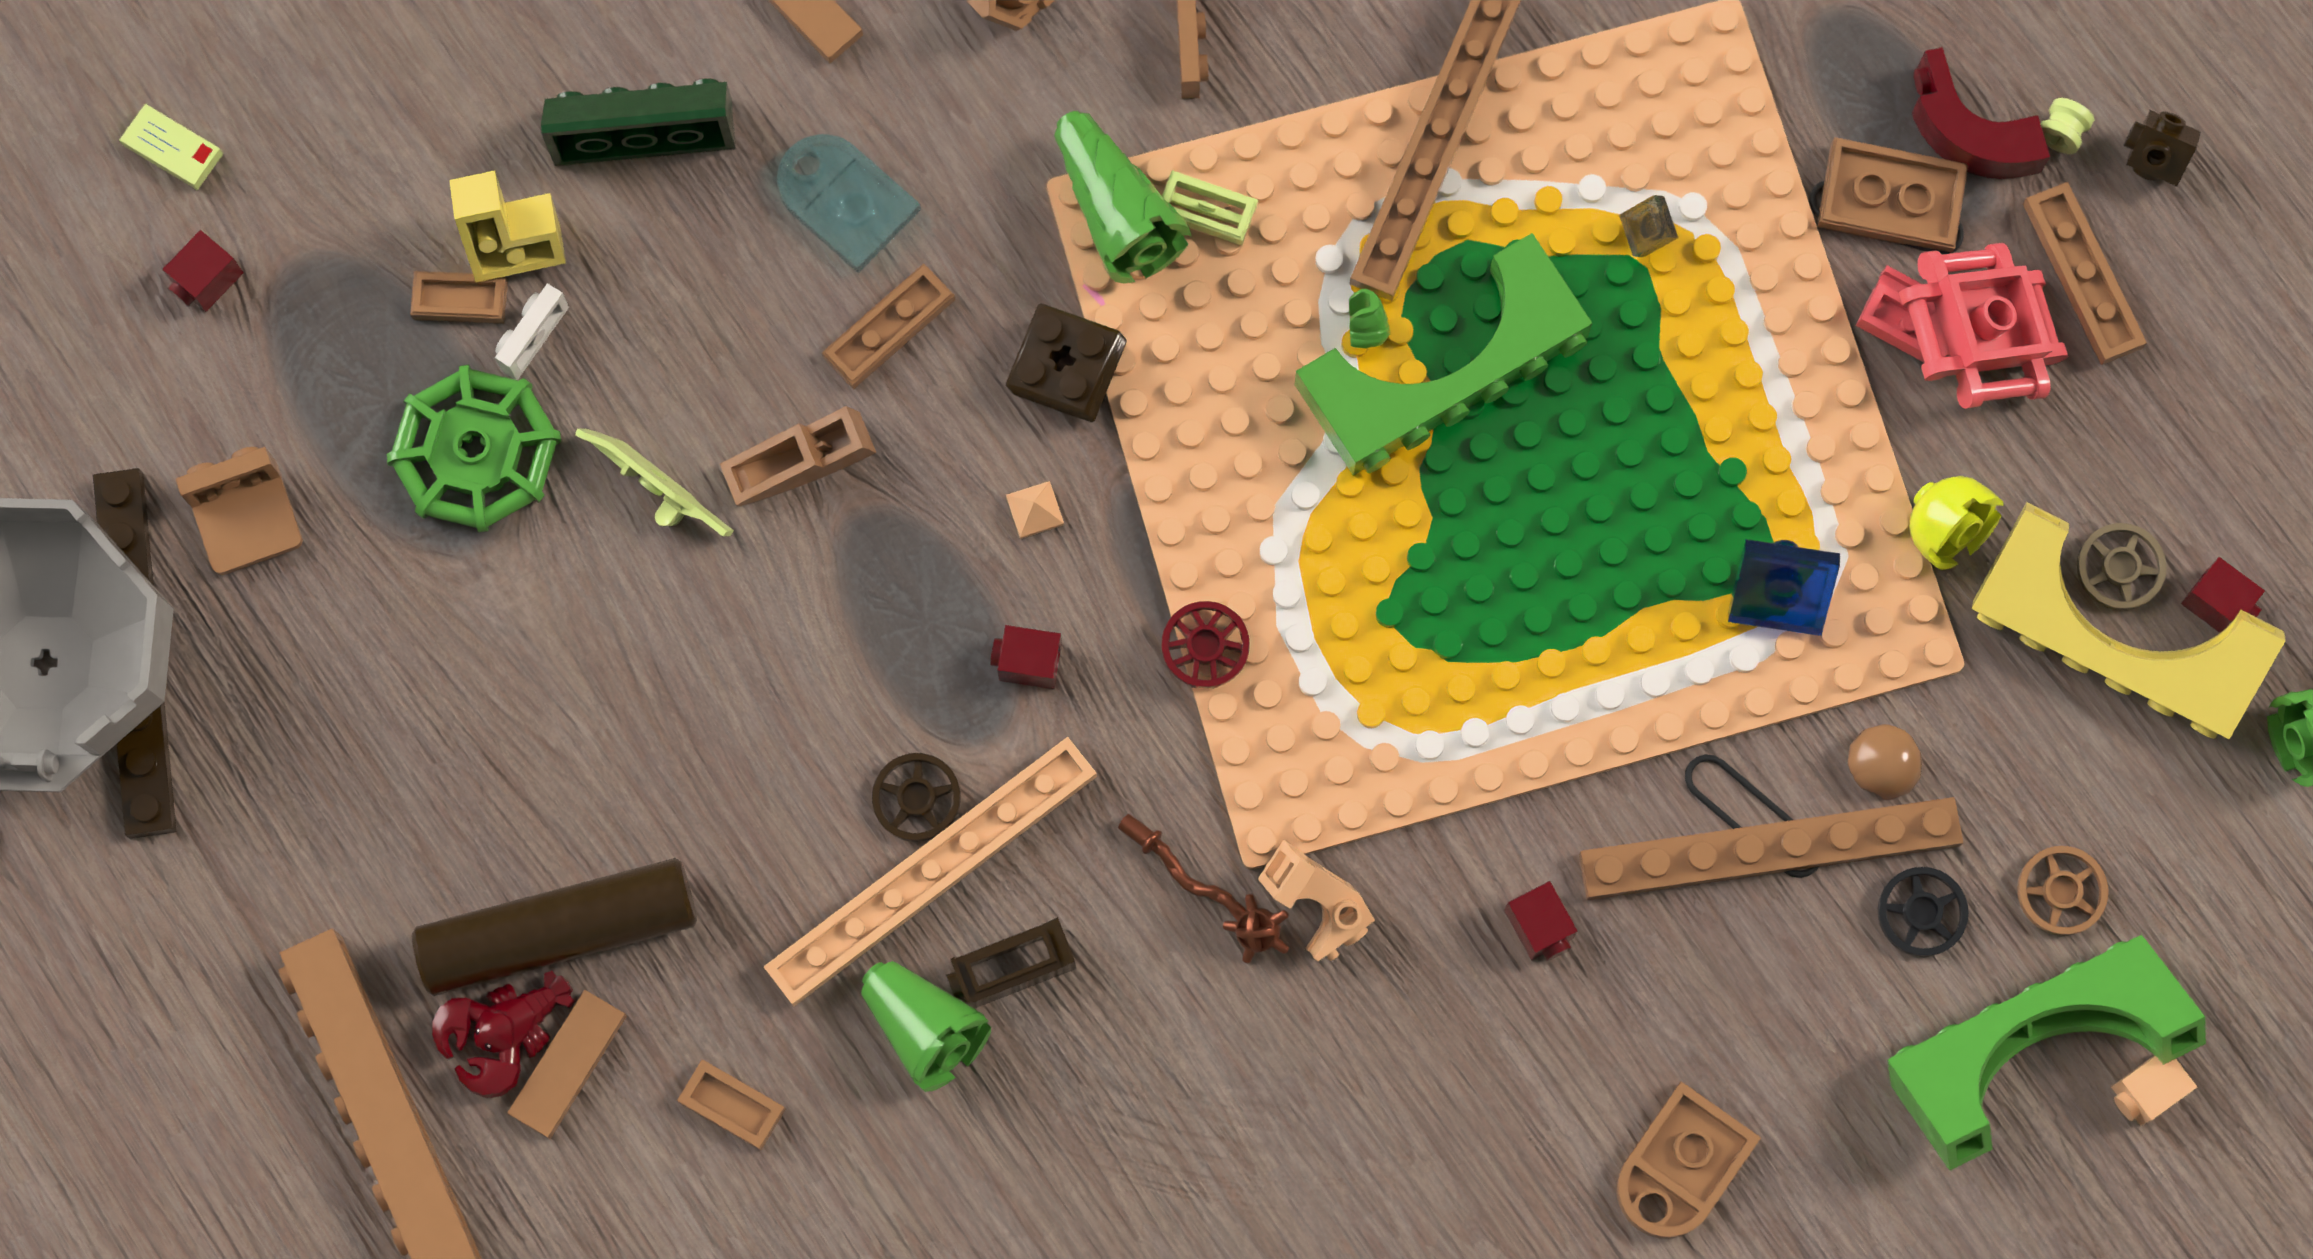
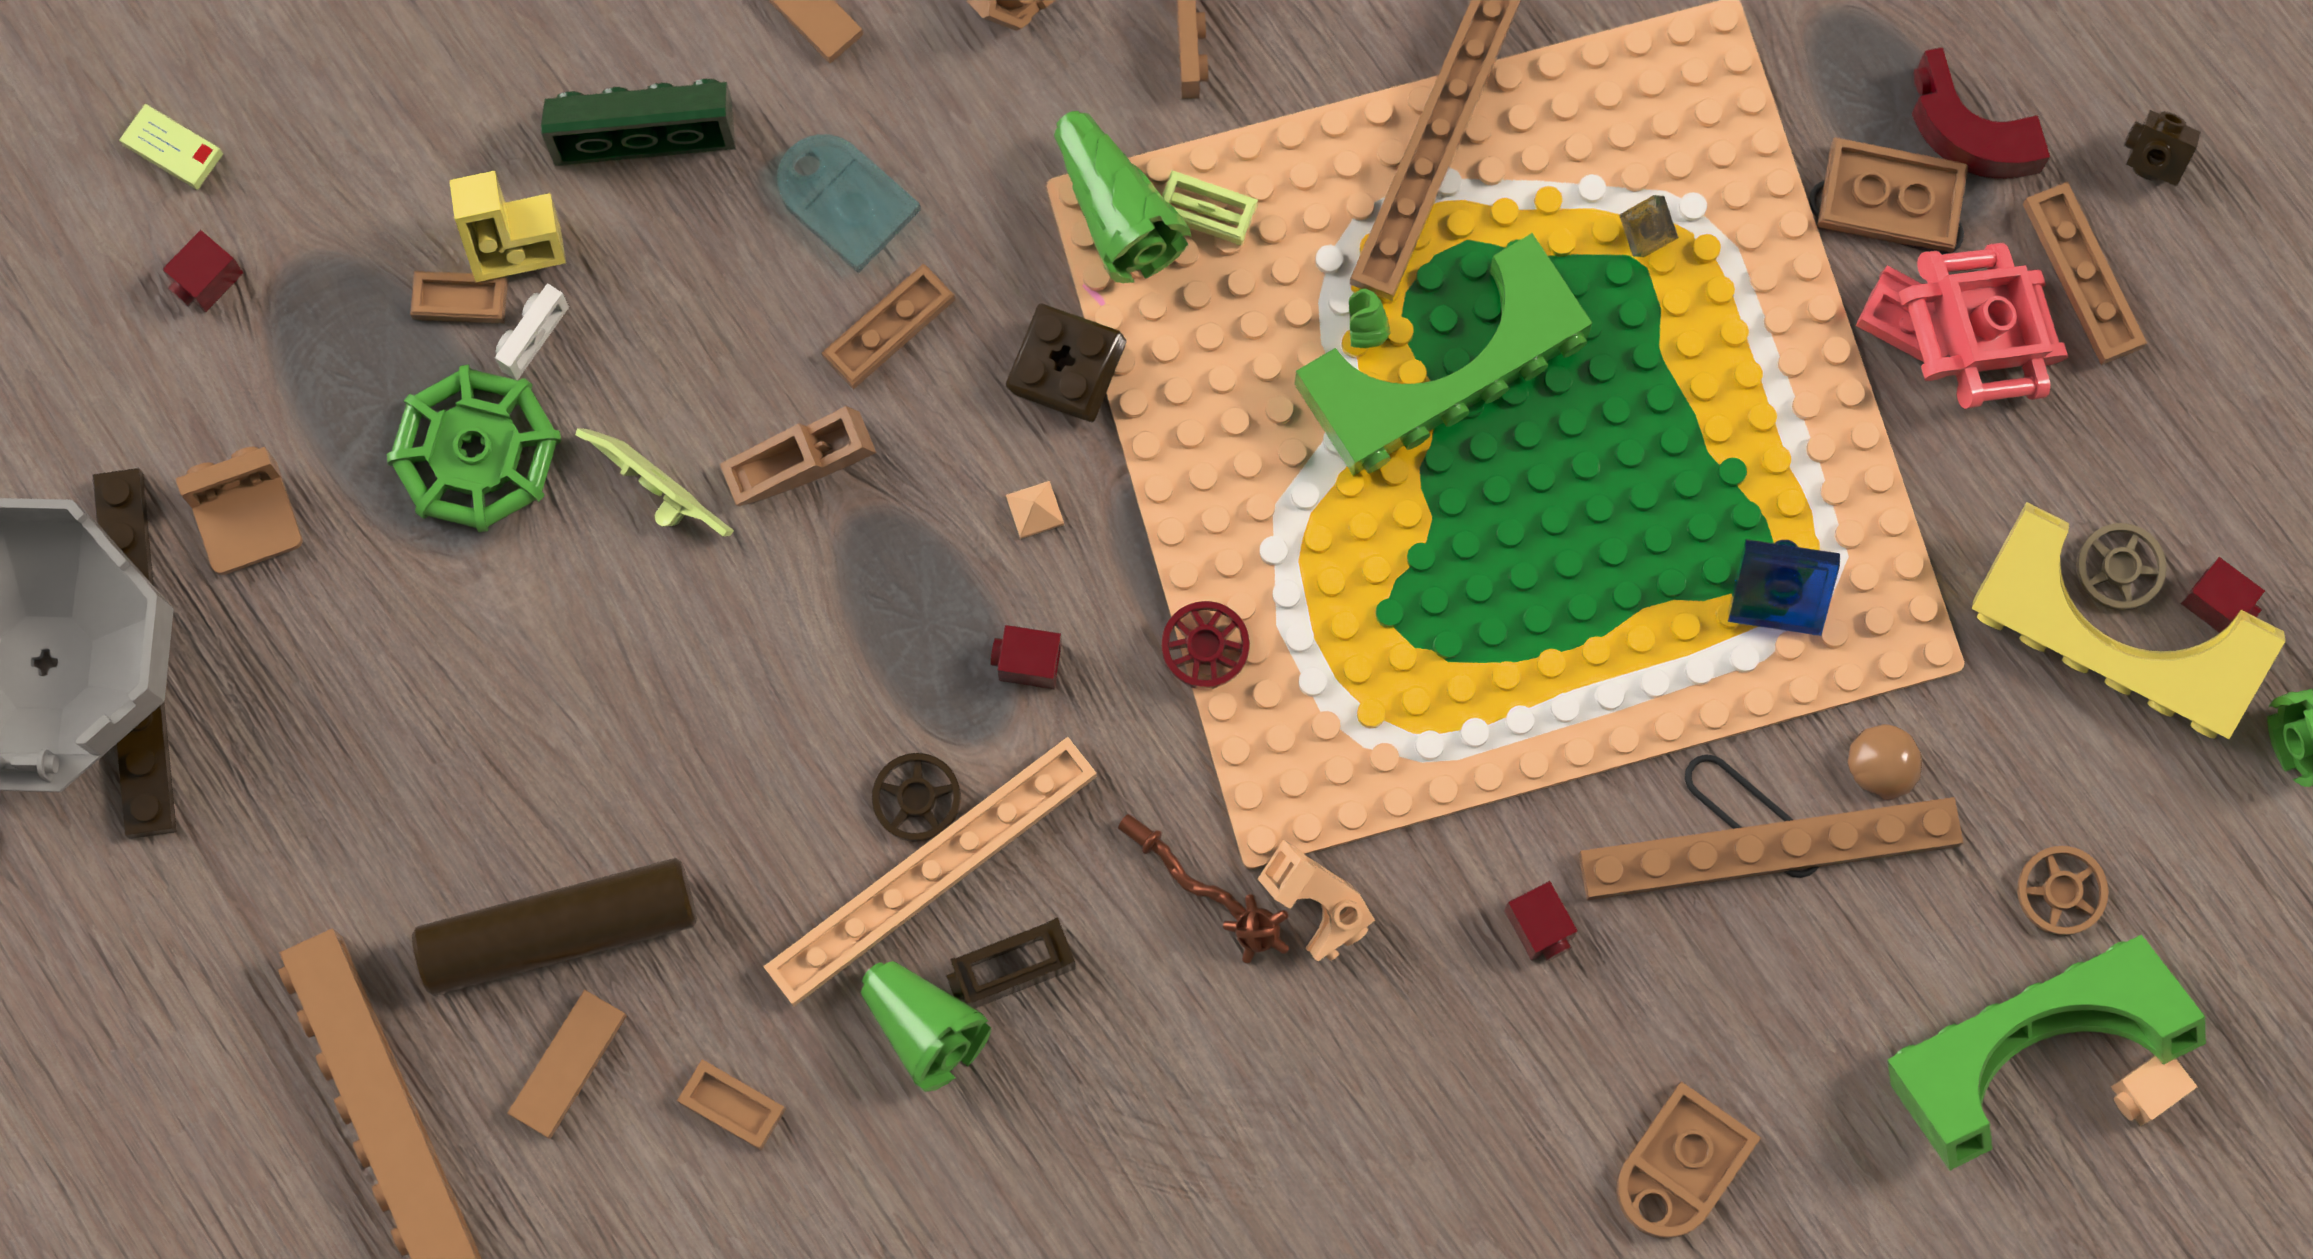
(500, 1031): dark red animal -> none
(1922, 911): black wheel -> none
(1952, 516): neon yellow cylinder -> none
(2066, 125): yellowish green wheel -> none

